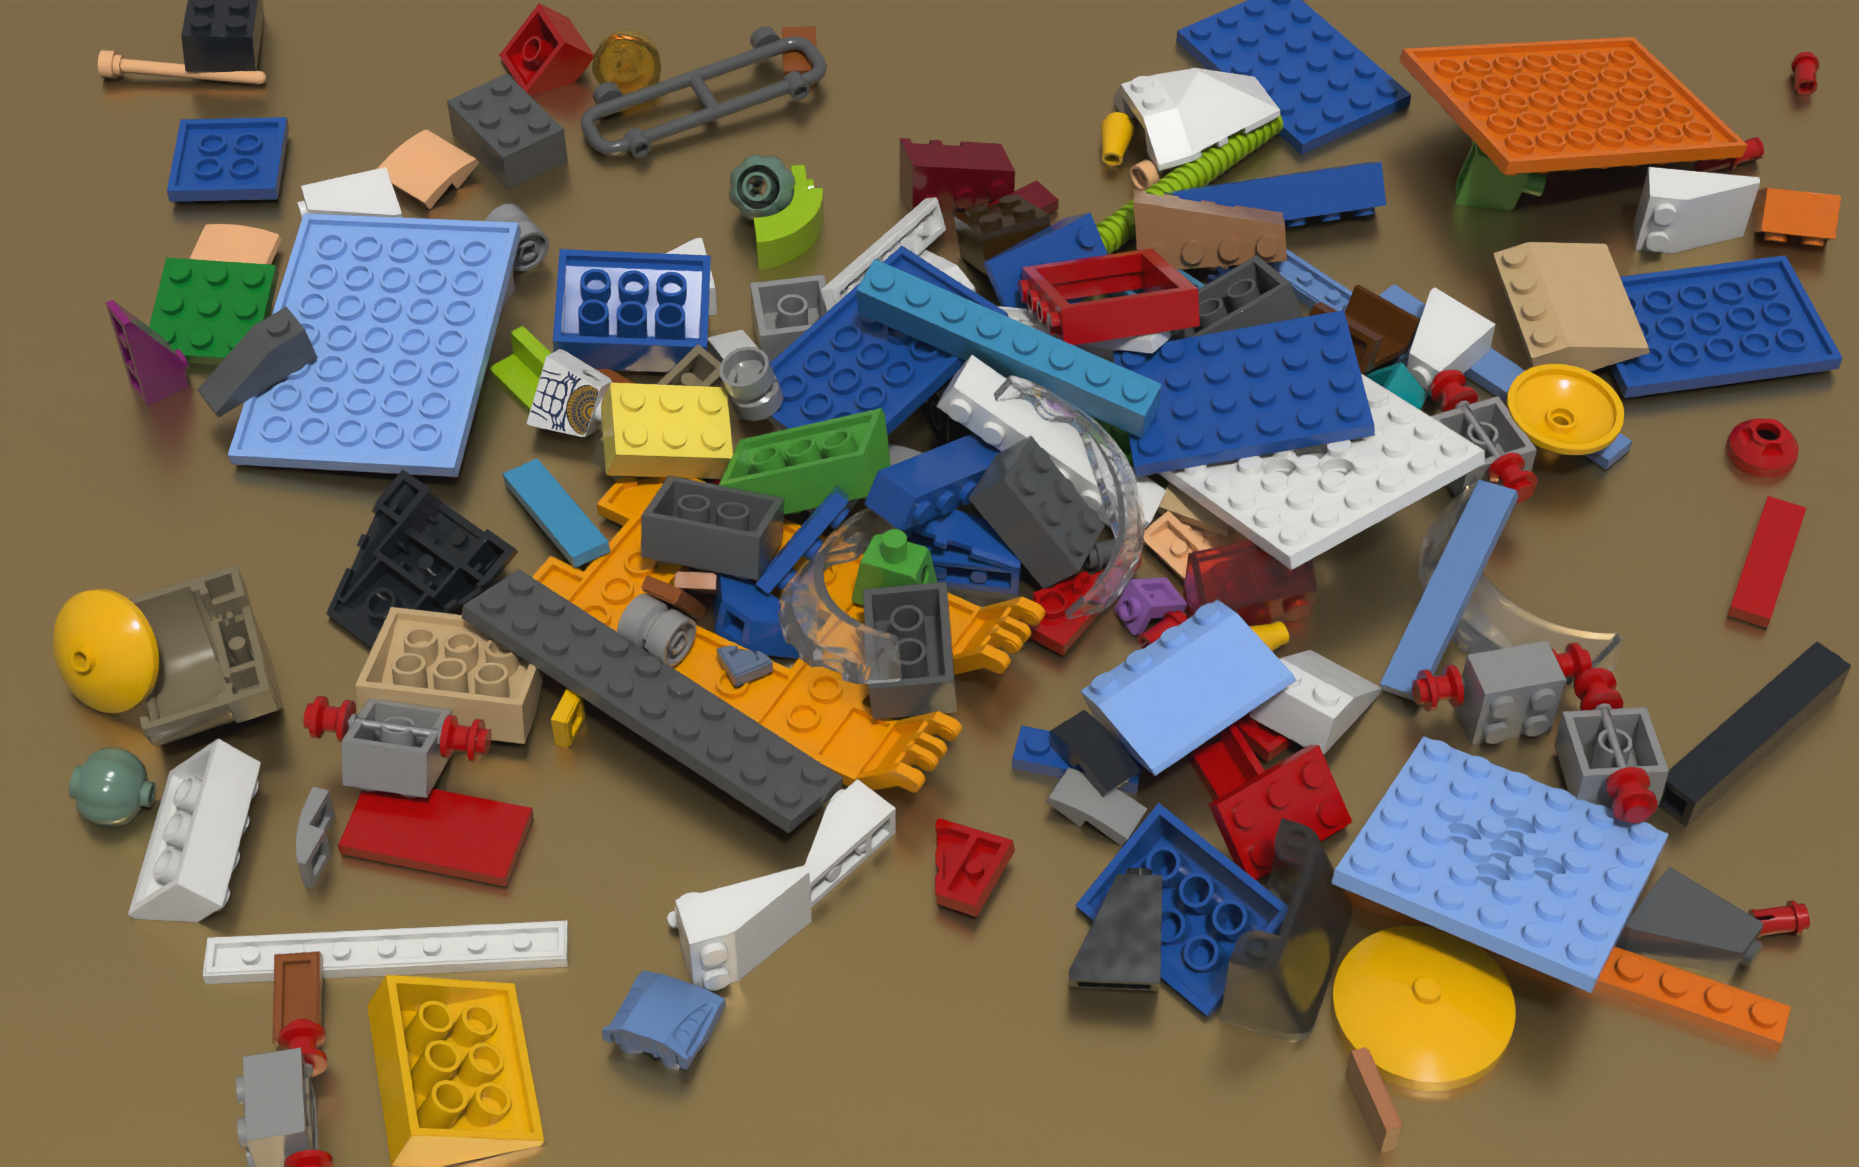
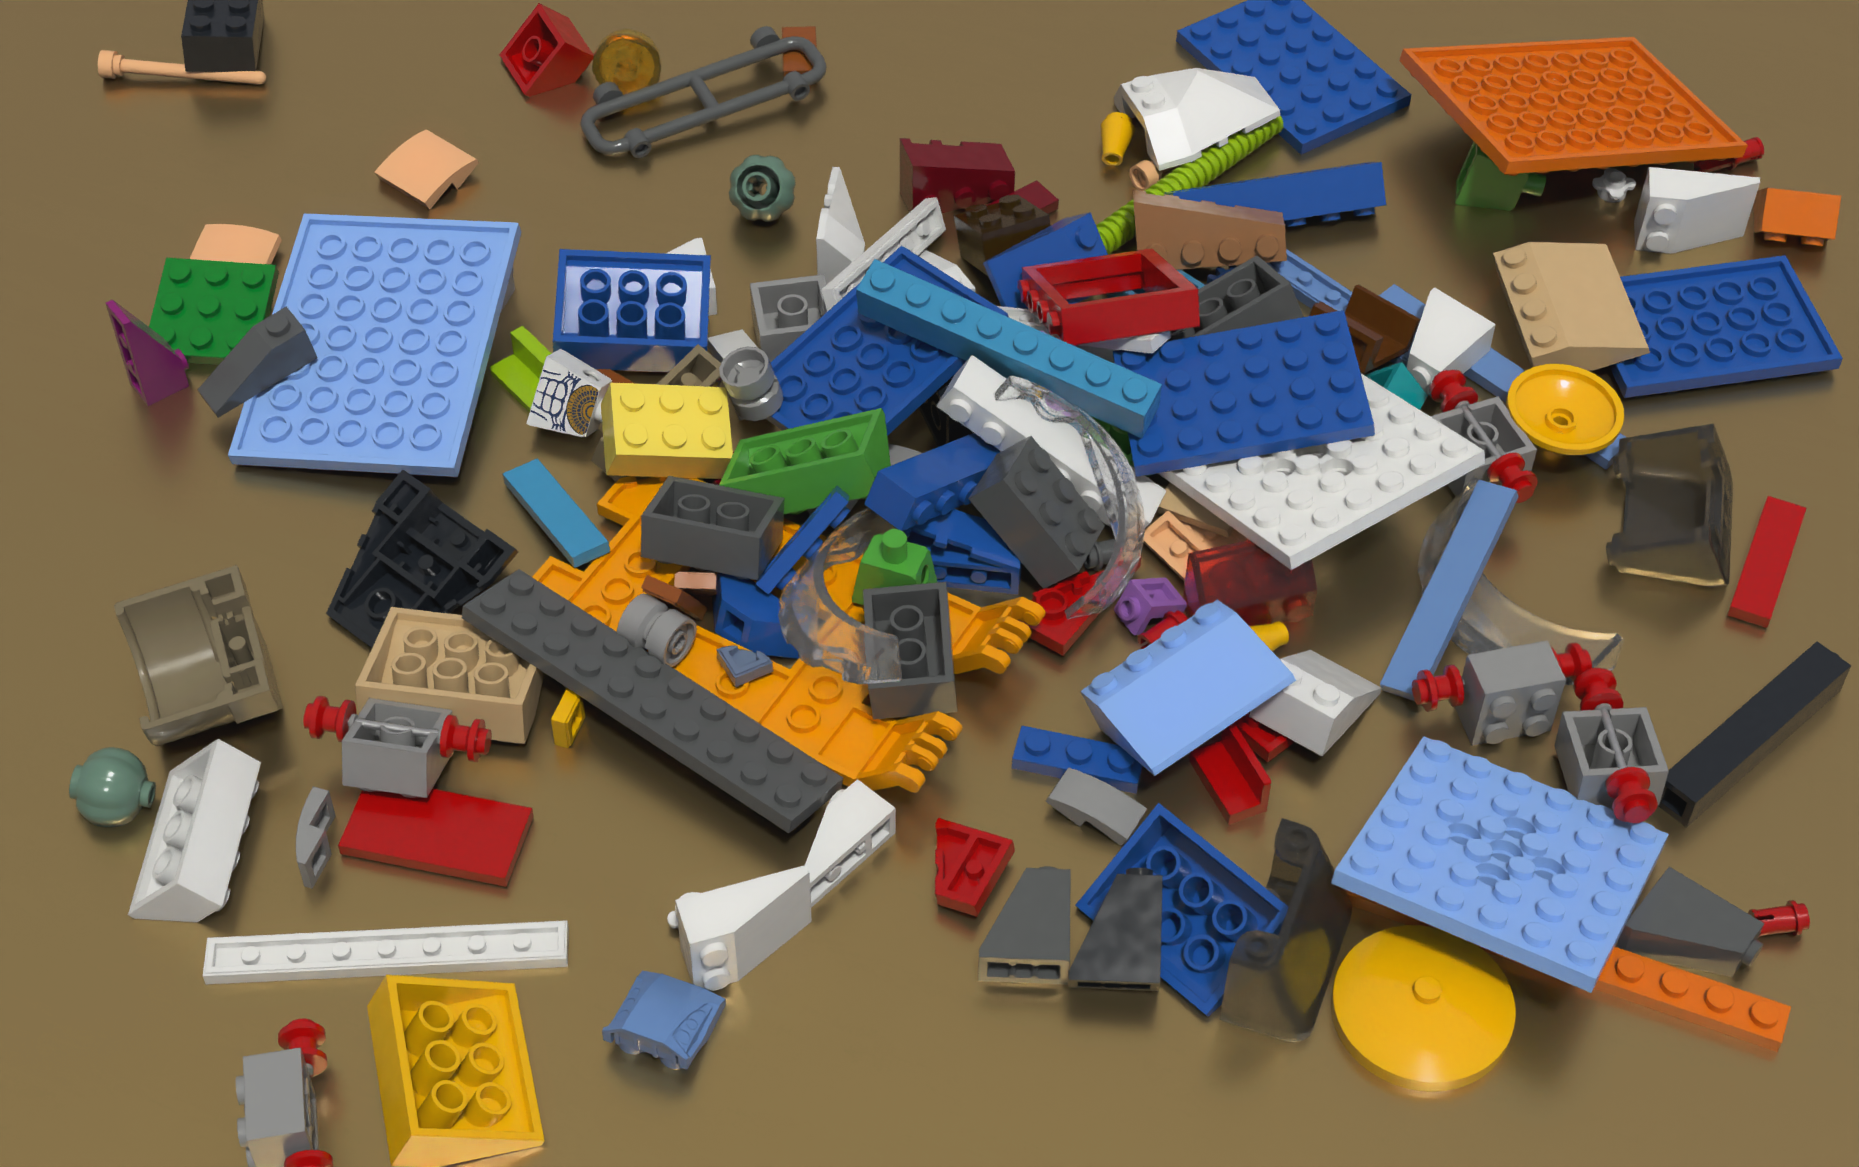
(105, 651): yellow dish -> none
(228, 159): blue plate -> none
(297, 989): dark orange tile -> none
(356, 195): white slope -> none
(507, 131): dark grey brick -> none
(533, 242): light grey wheel -> none
(795, 228): lime arch -> none
(838, 233): none -> white wedge
(1031, 932): none -> dark grey slope
(1096, 750): black slope -> none
(1292, 790): red plate -> none
(1374, 1100): nougat tile -> none
(1613, 185): none -> white plate
(1675, 507): none -> clear smoke windscreen
(1759, 456): red piece -> none
(1805, 68): red pin -> none

